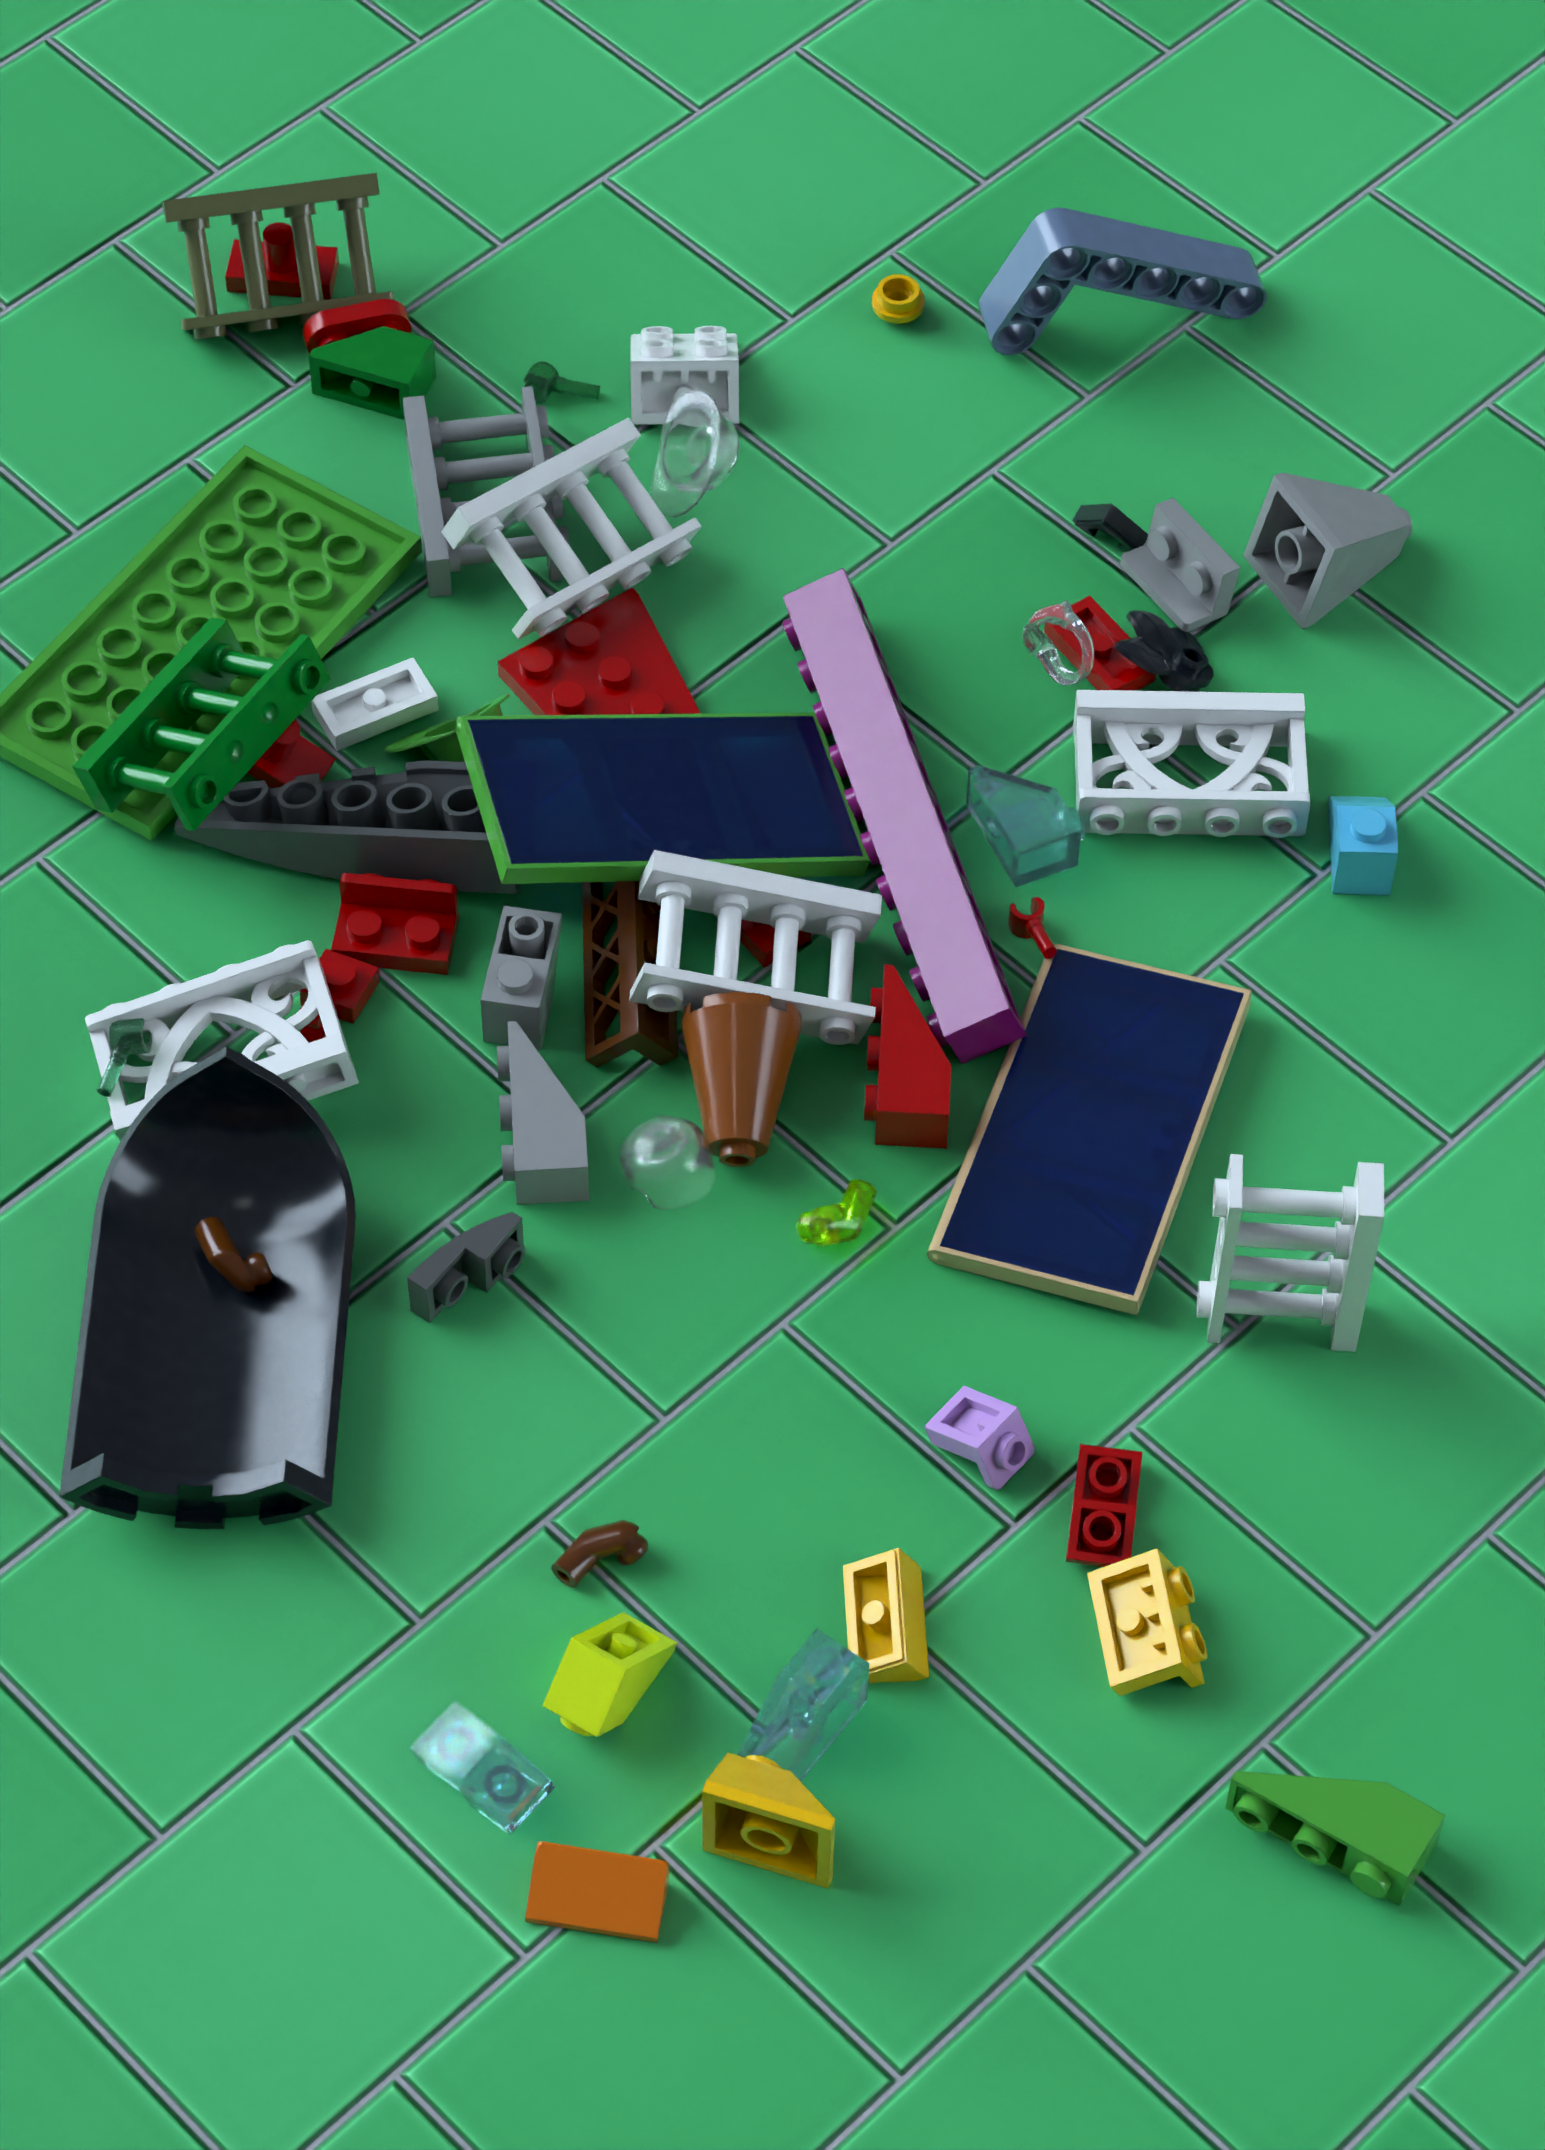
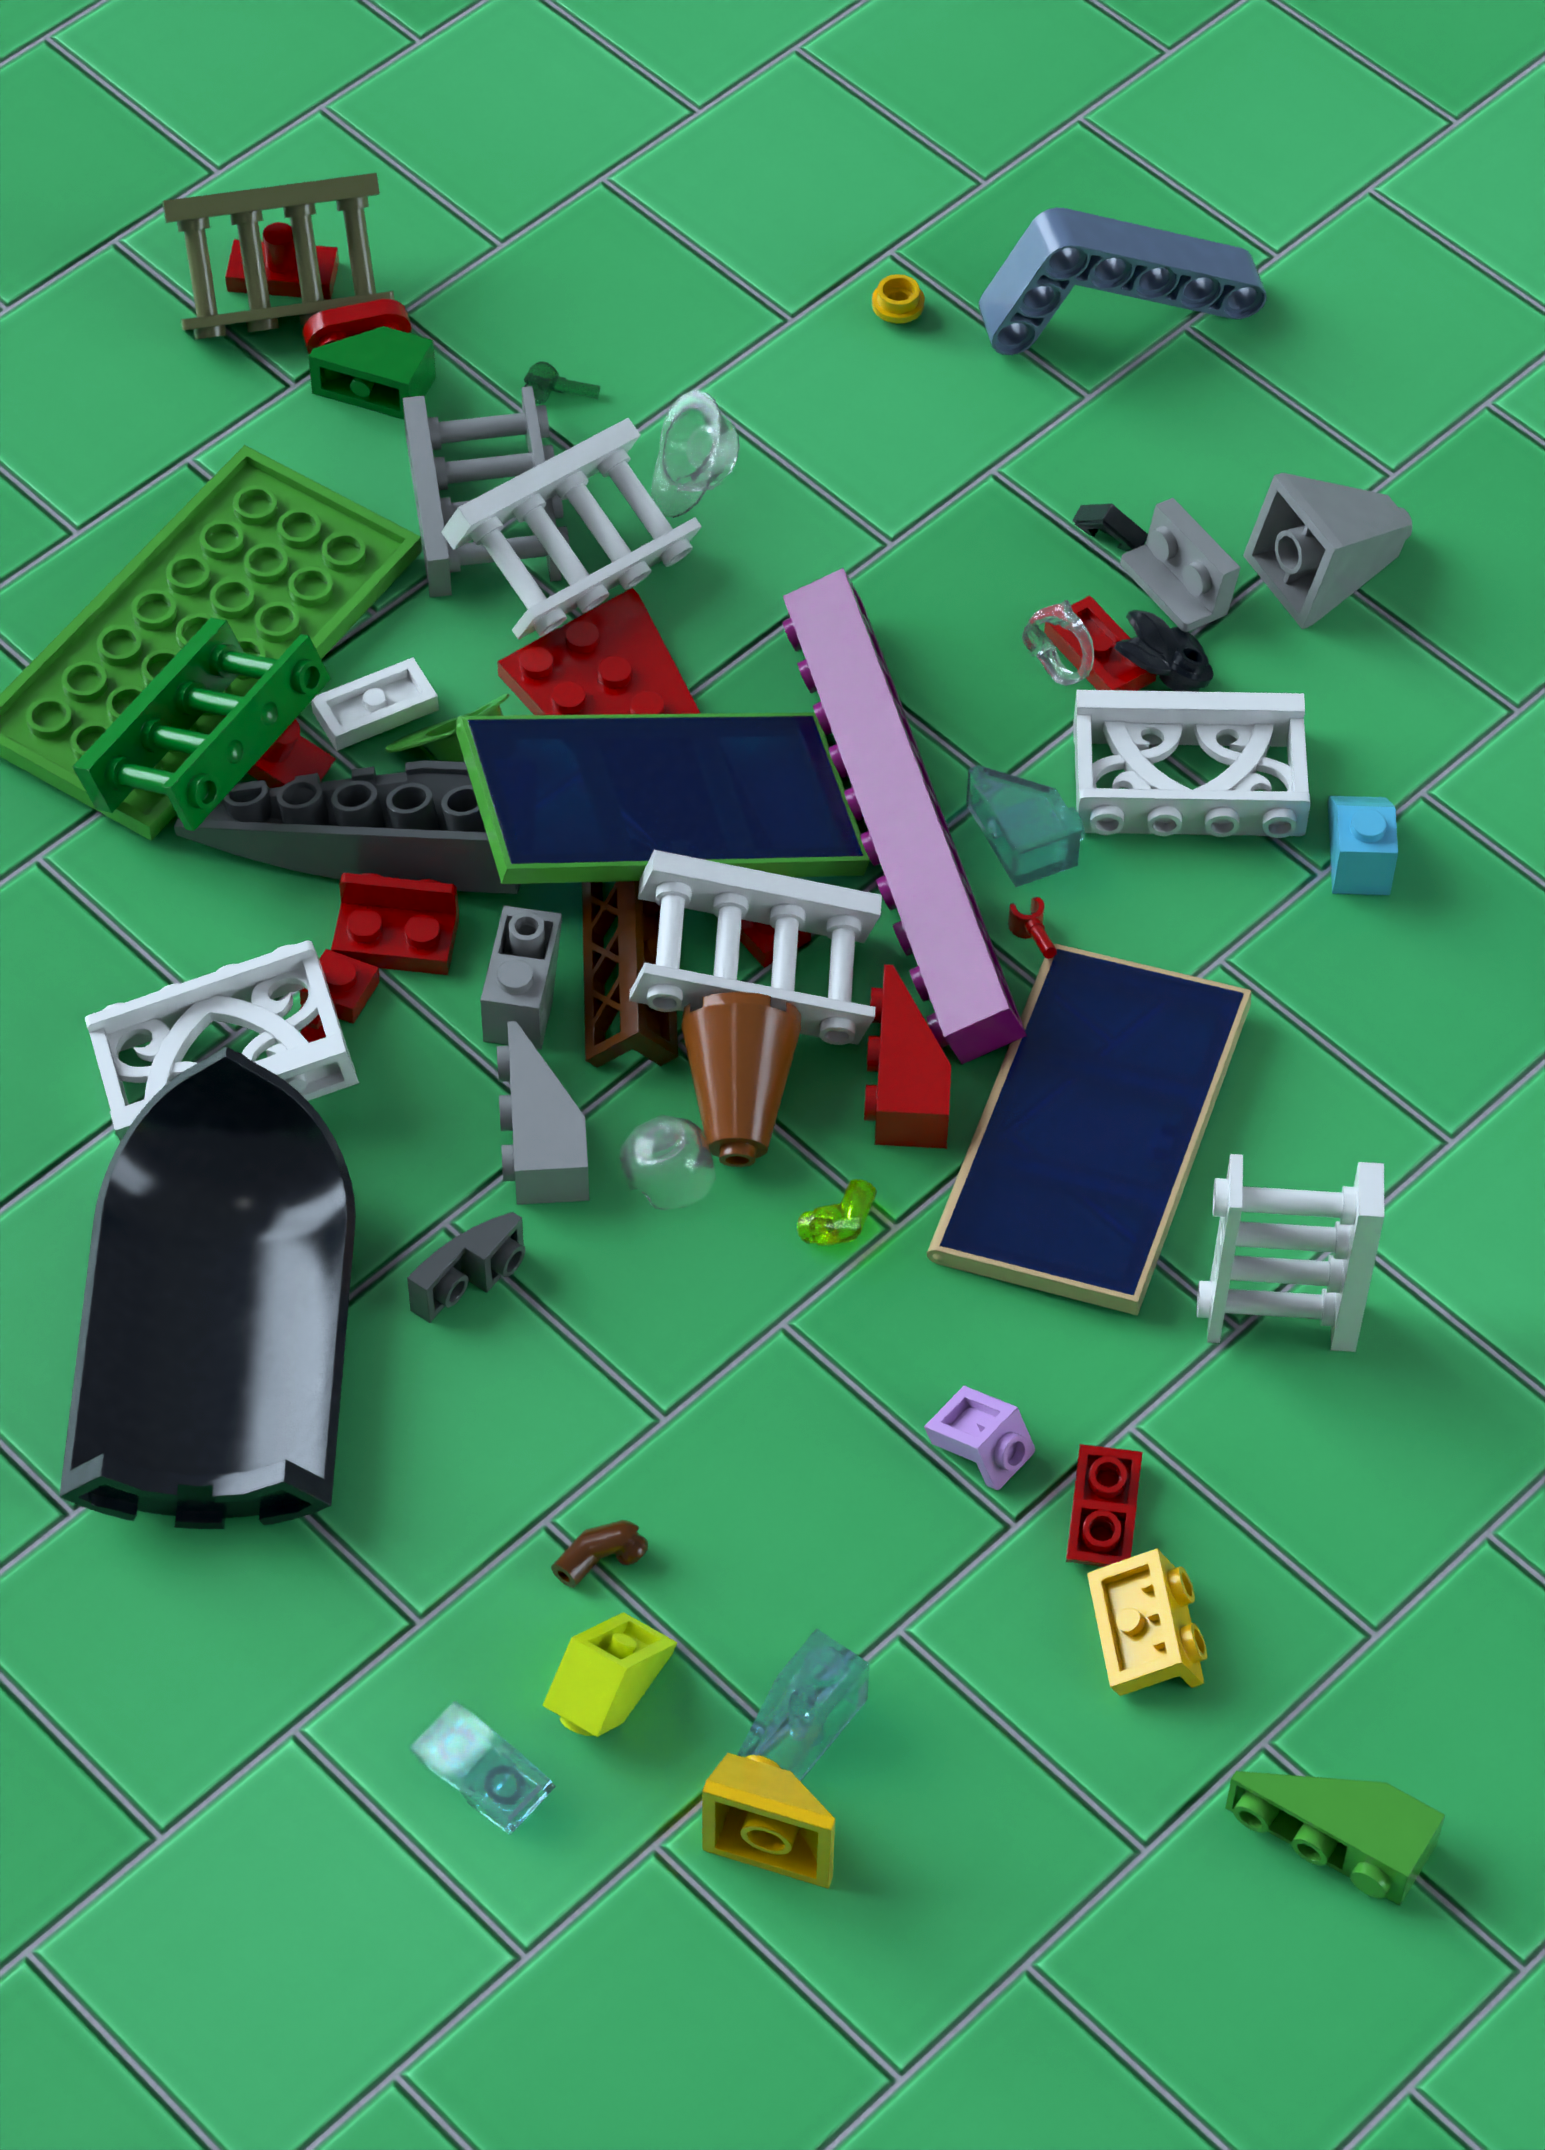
(125, 1039): clear green hand -> none
(224, 1257): reddish brown arm -> none
(597, 1891): orange slope -> none
(674, 364): white bracket -> none
(887, 1616): yellow slope -> none

